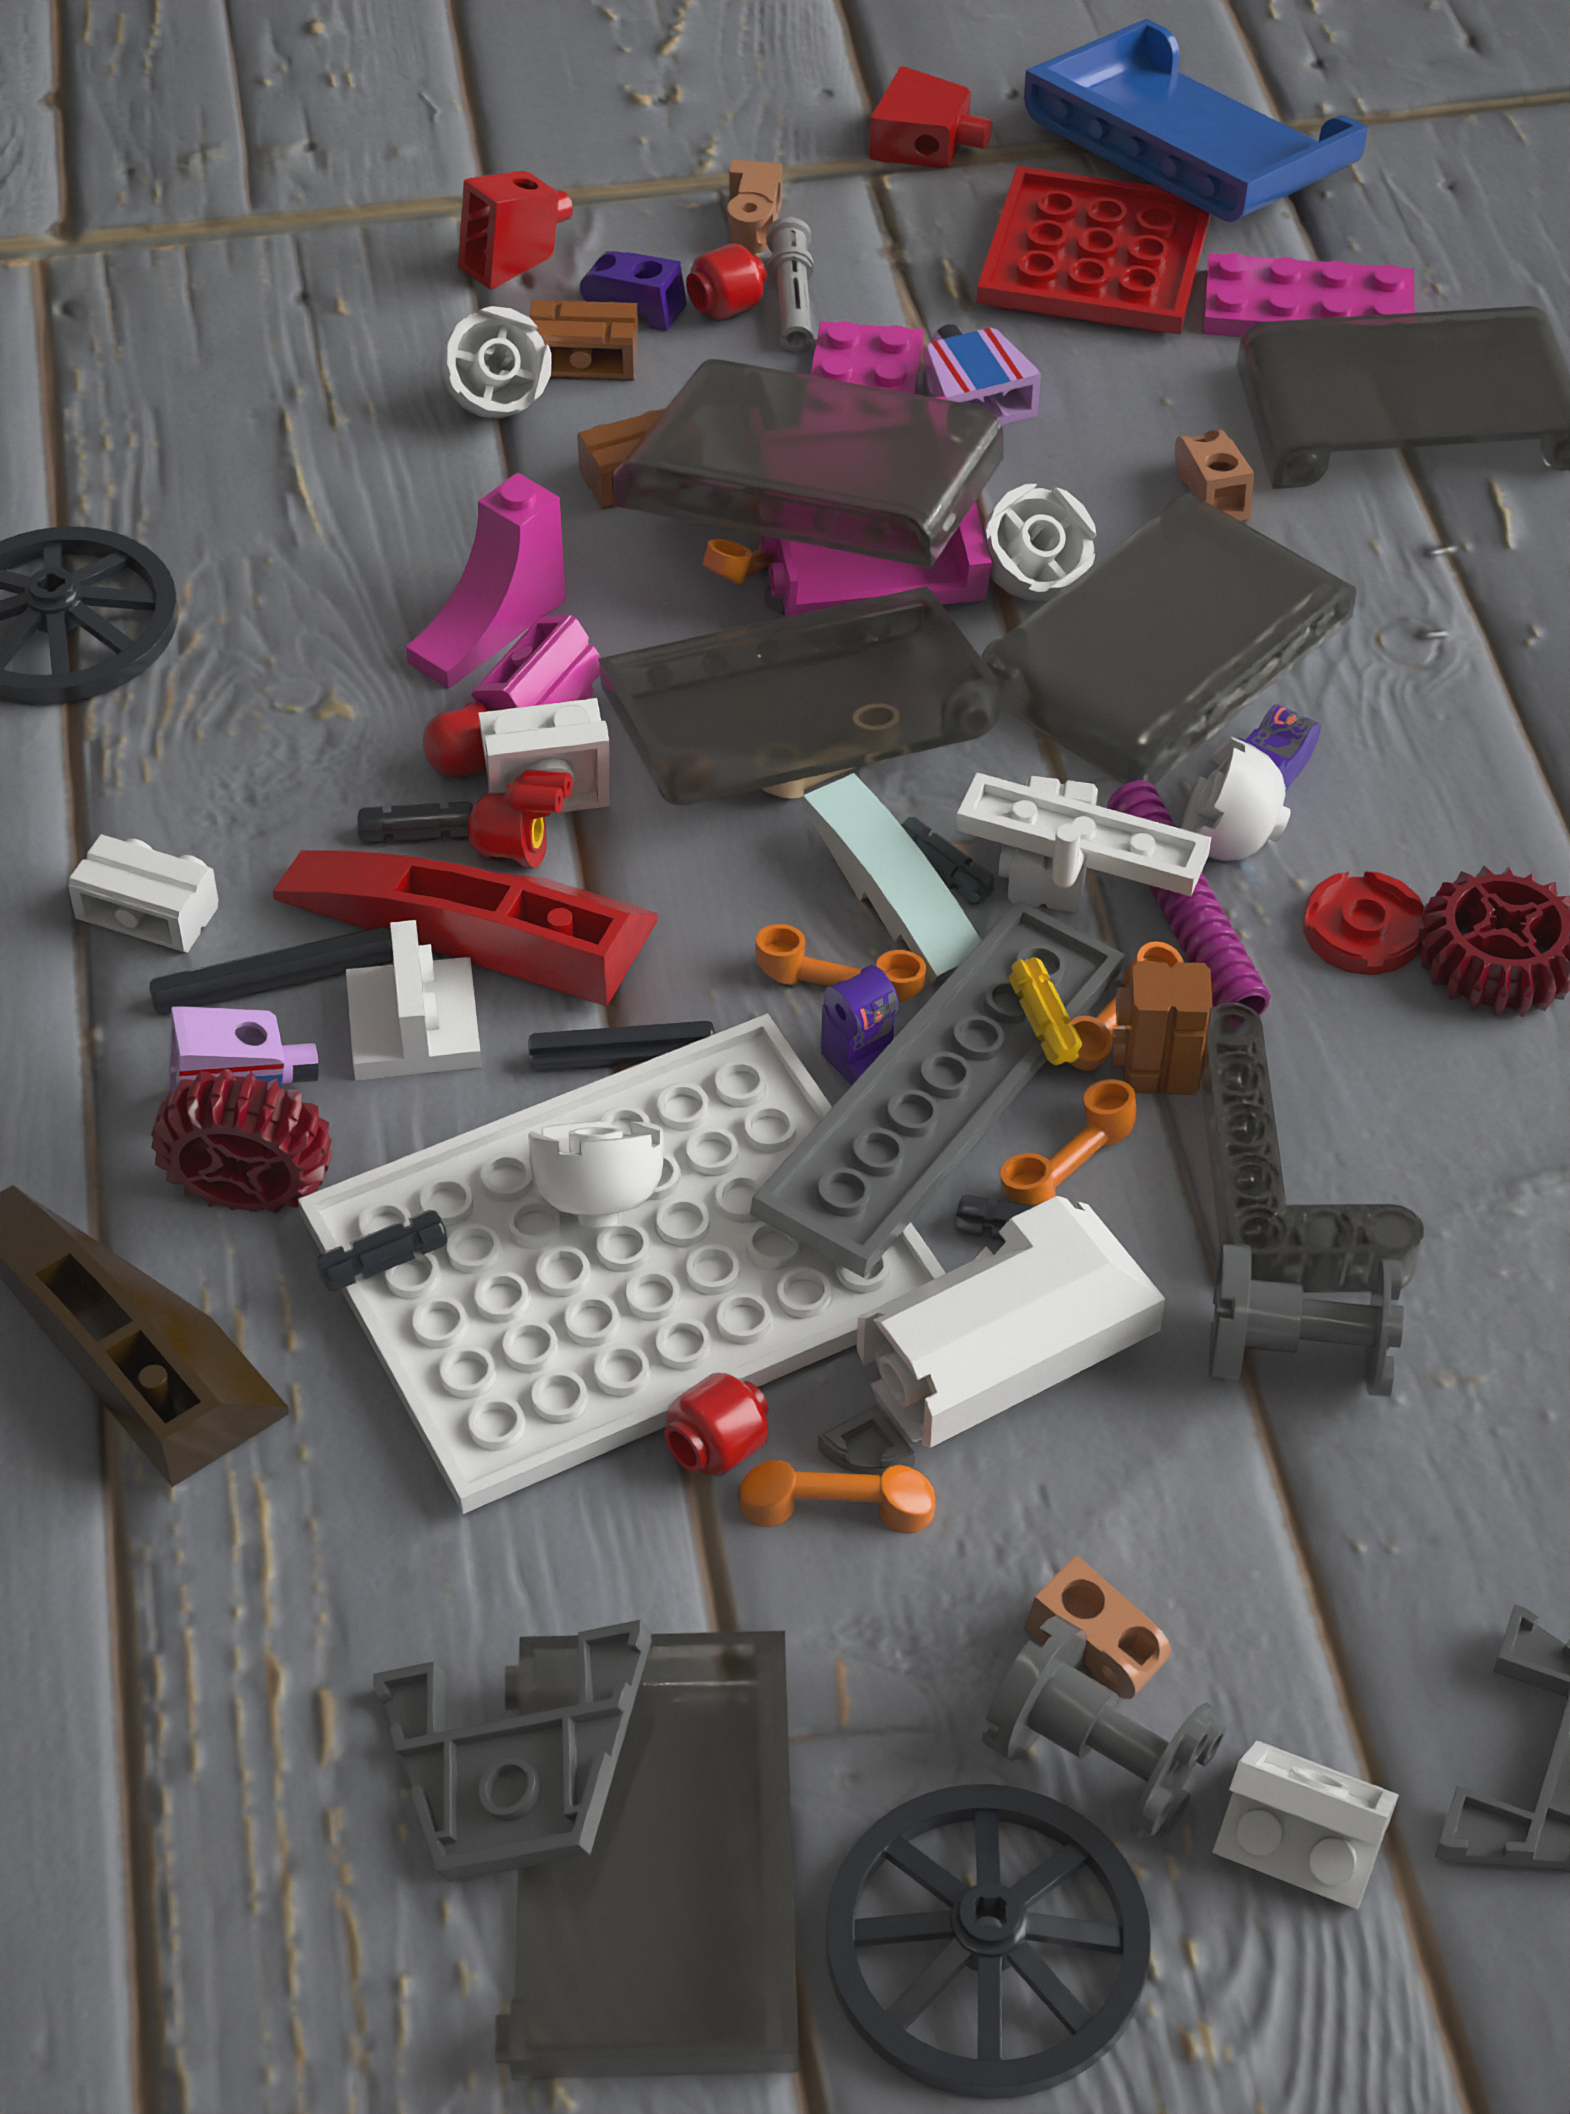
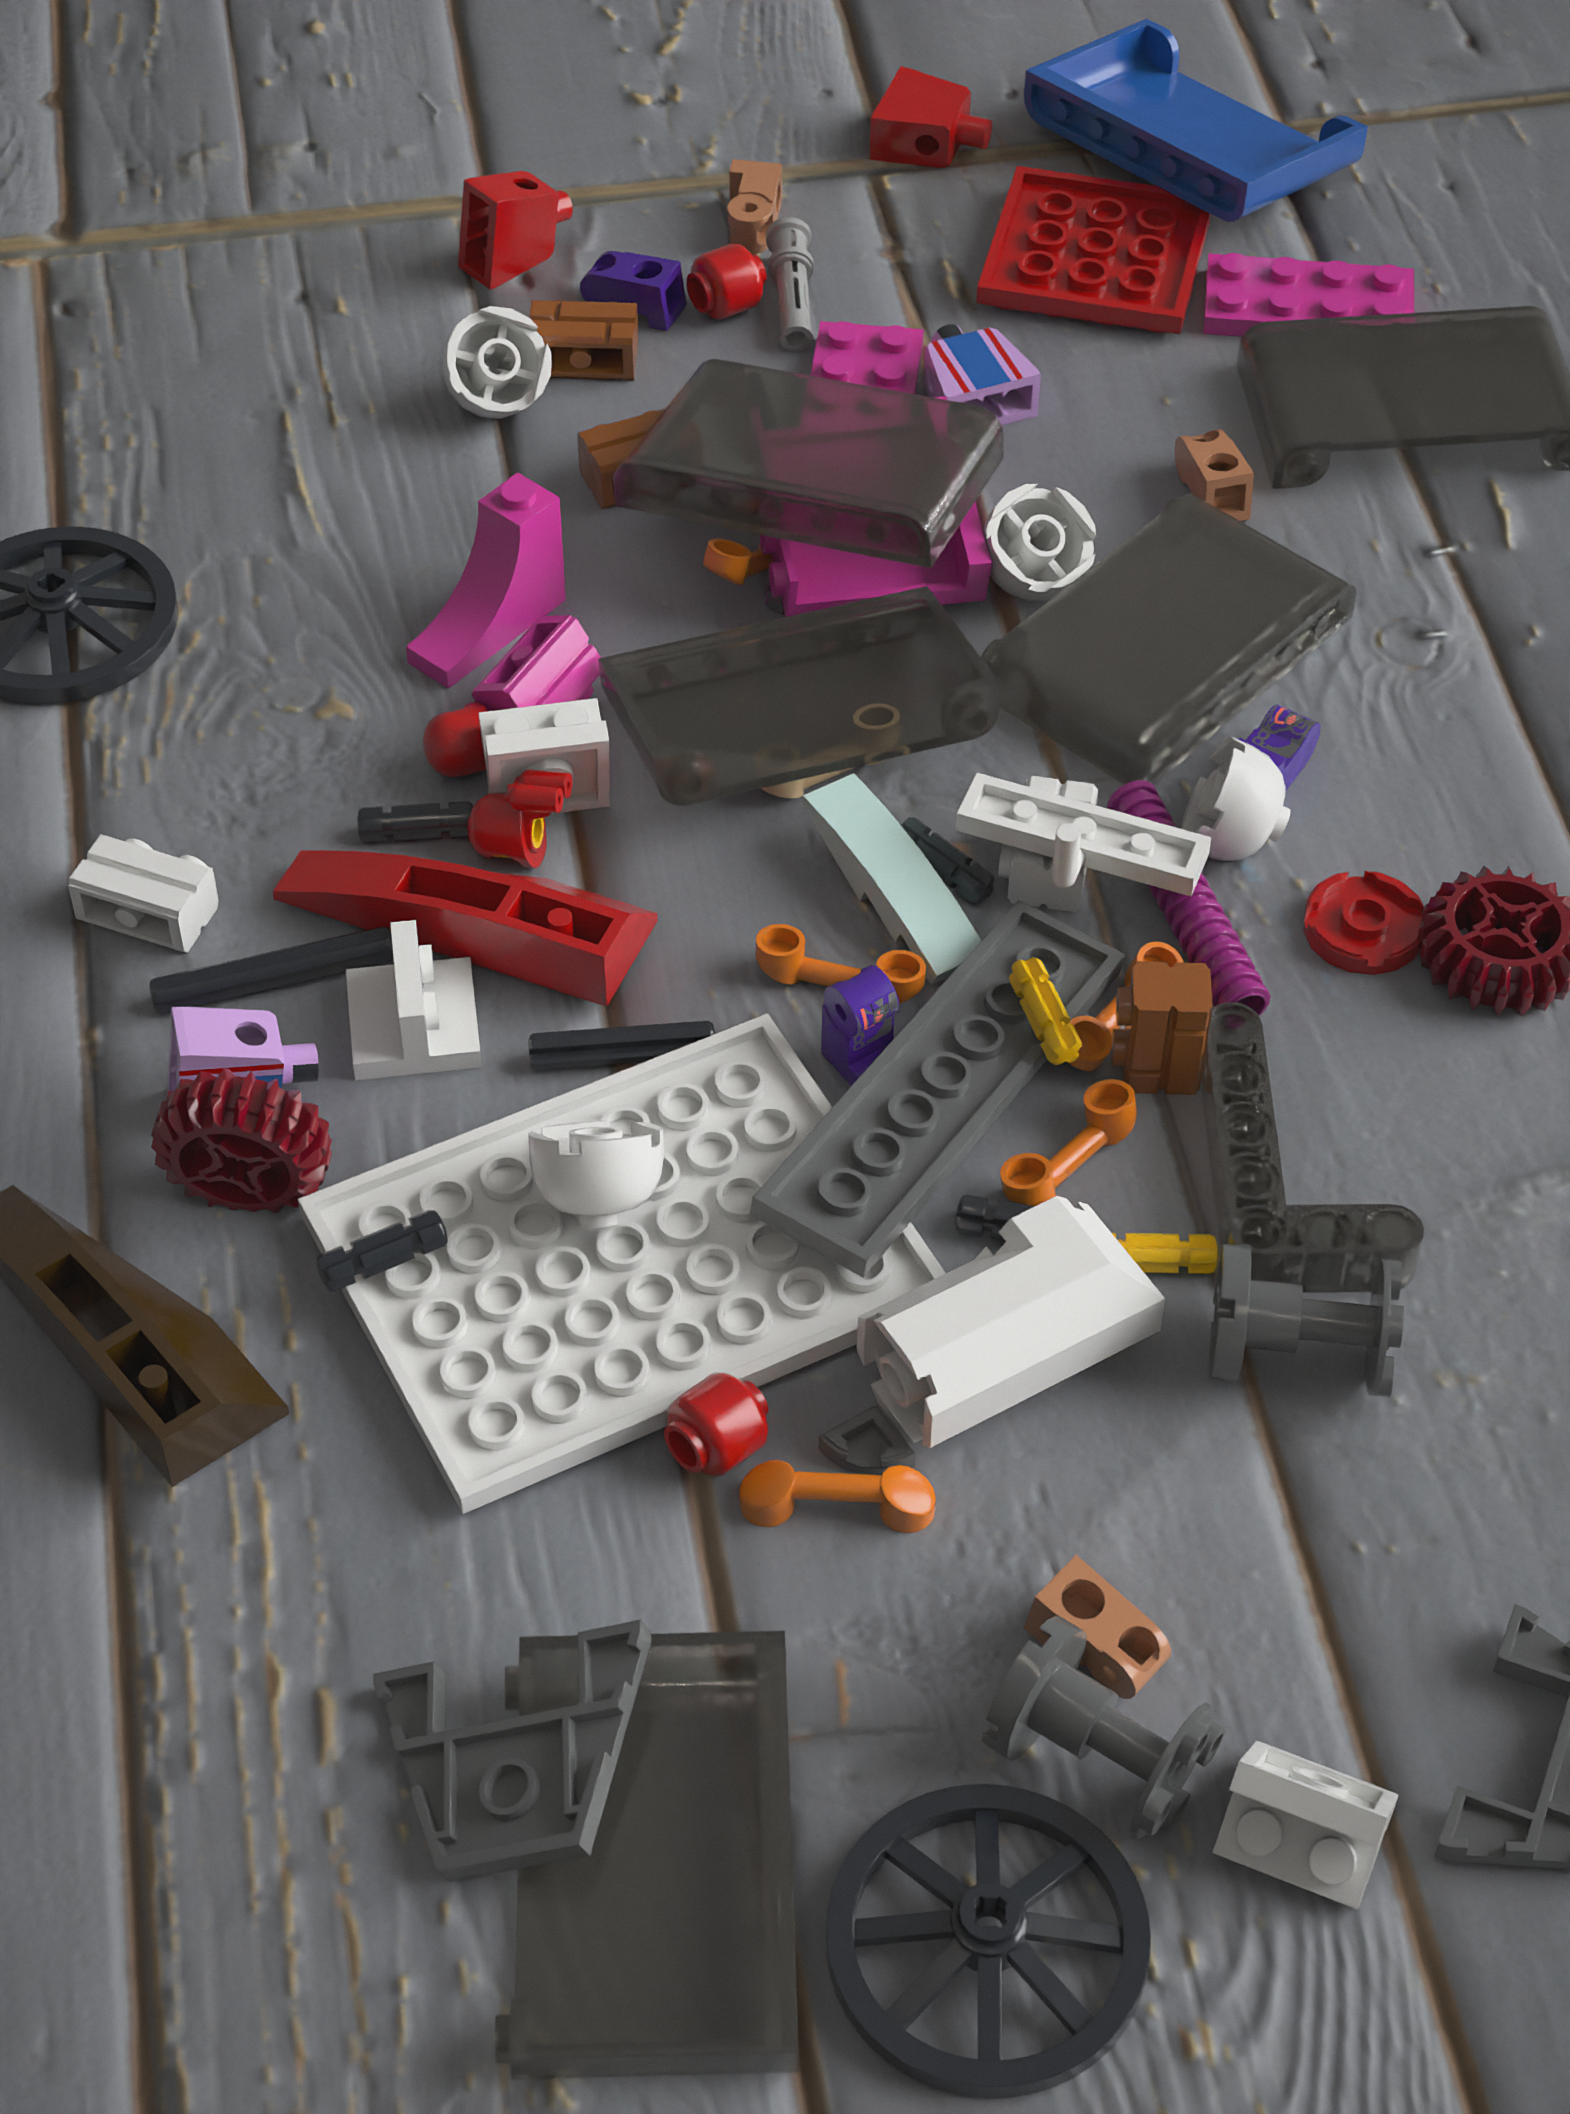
(1167, 1253): none -> yellow axle

